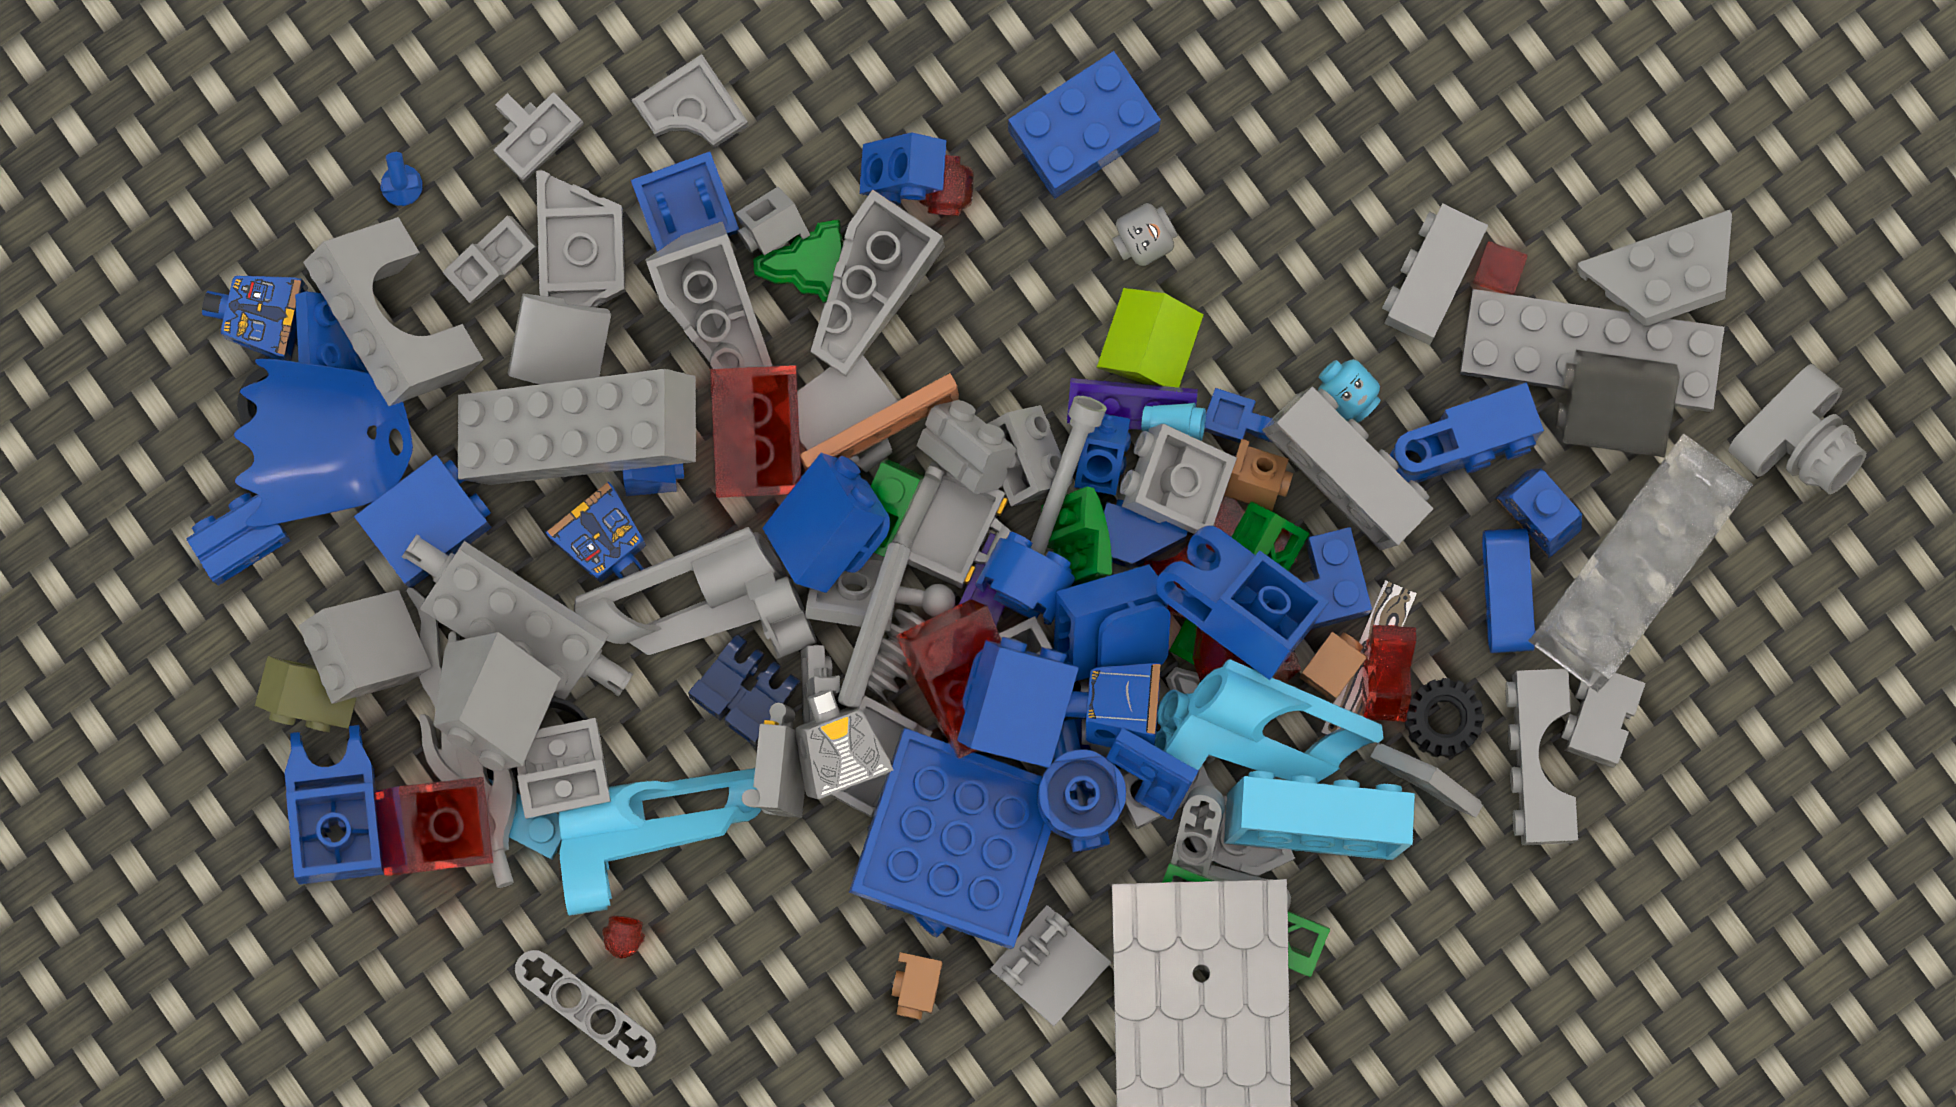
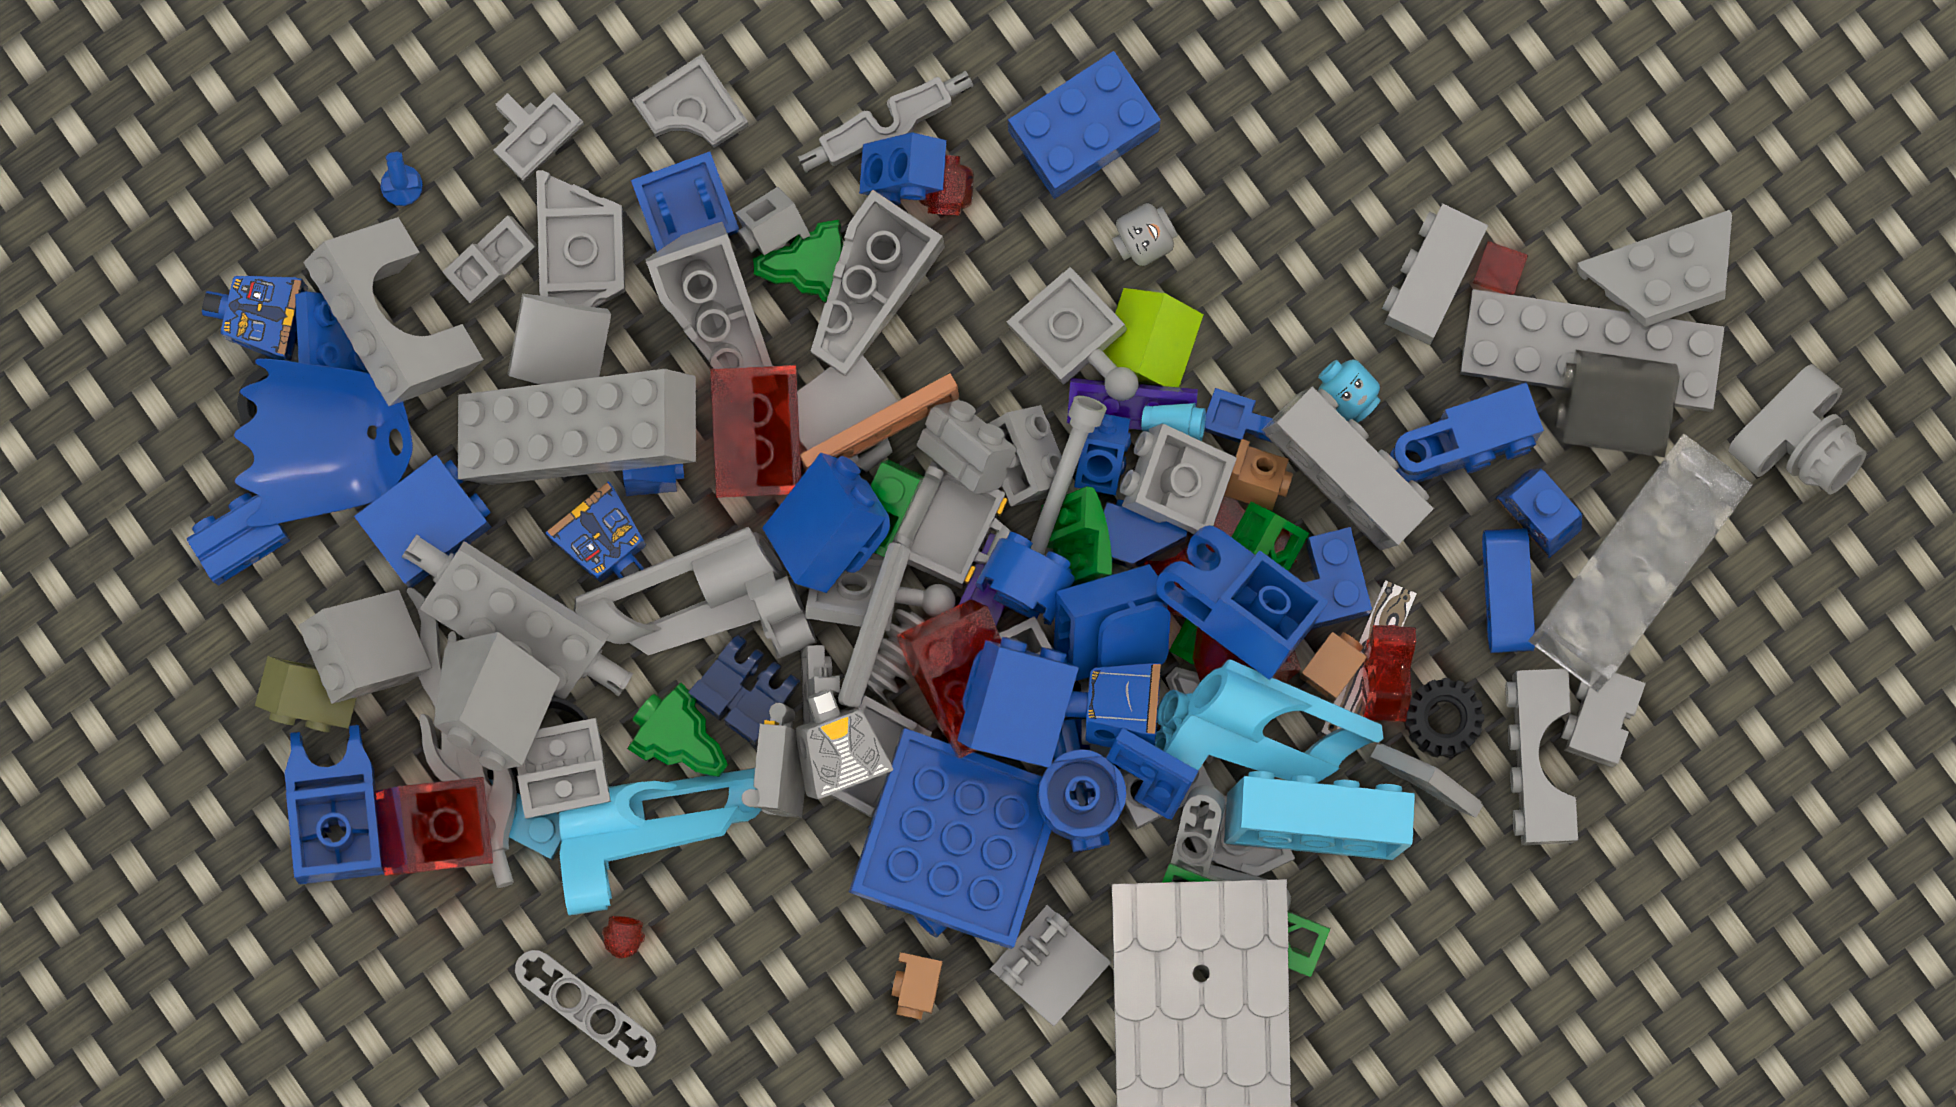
(676, 734): none -> green rock
(905, 109): none -> light grey piece
(1071, 328): none -> light grey plate

